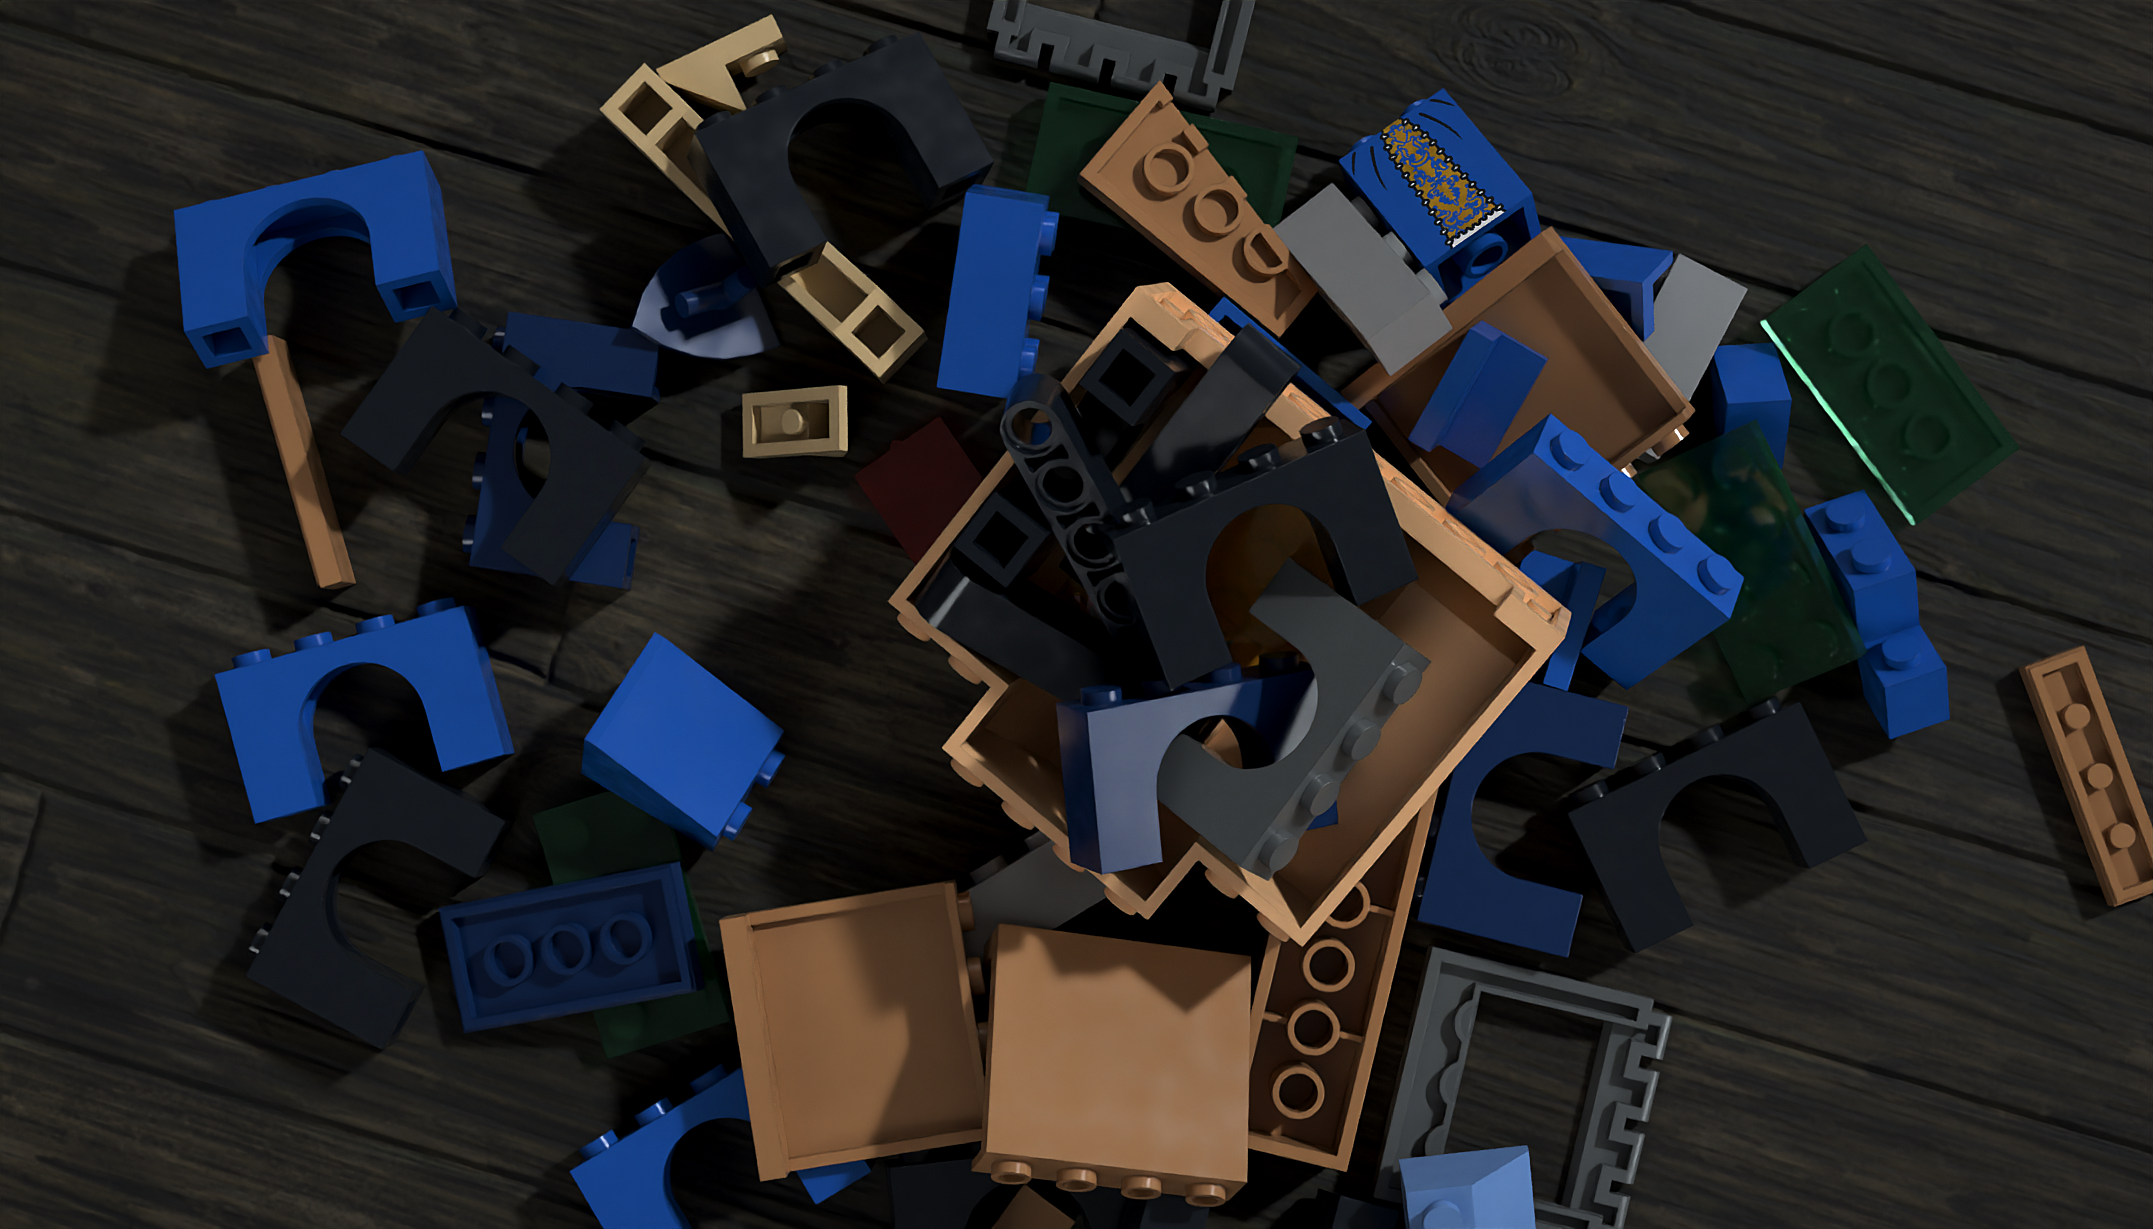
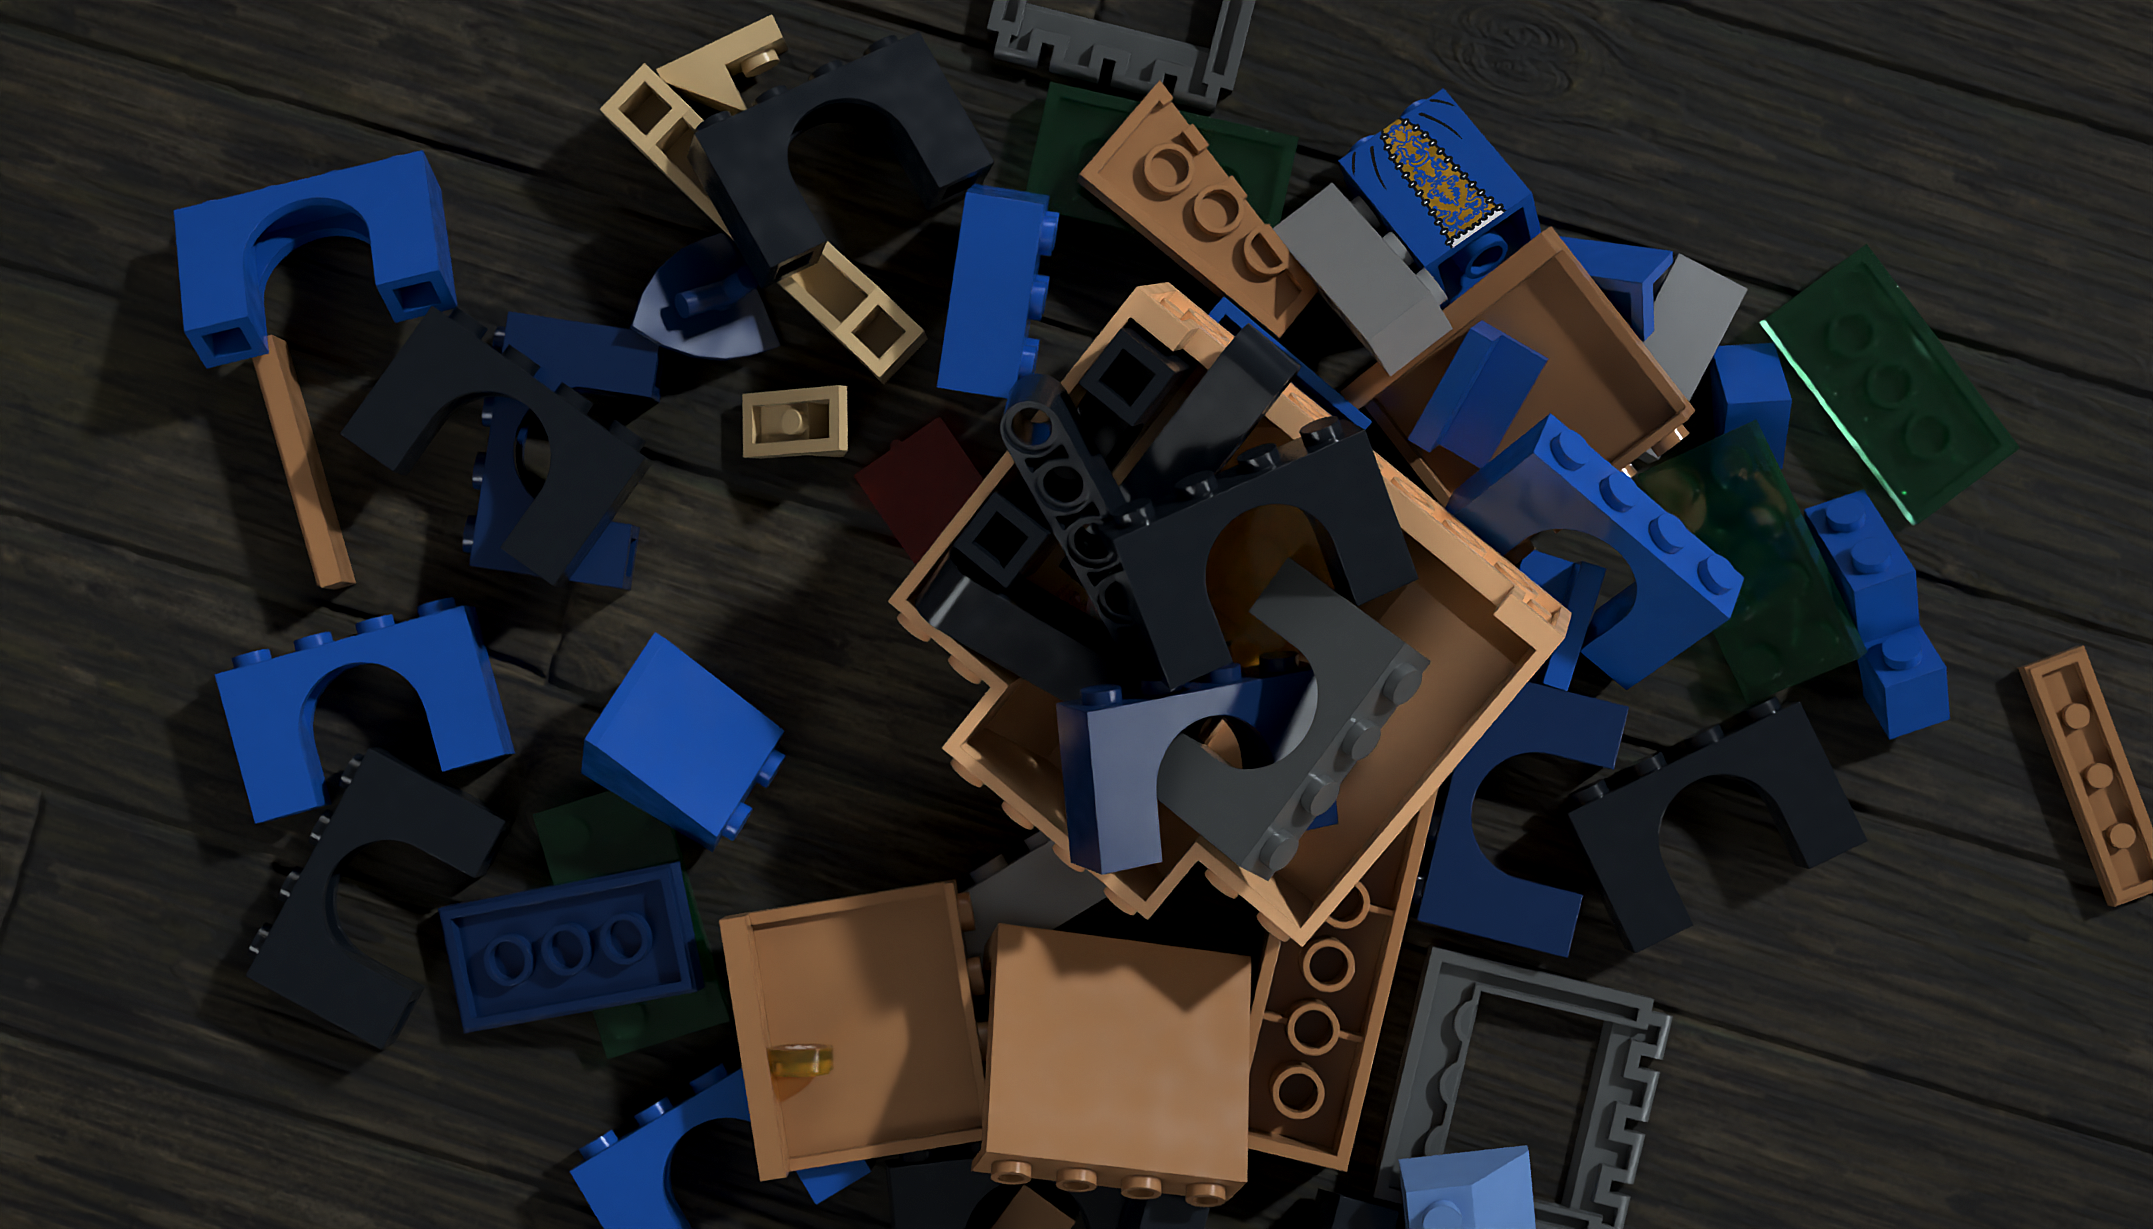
(801, 1060): none -> clear yellow tile

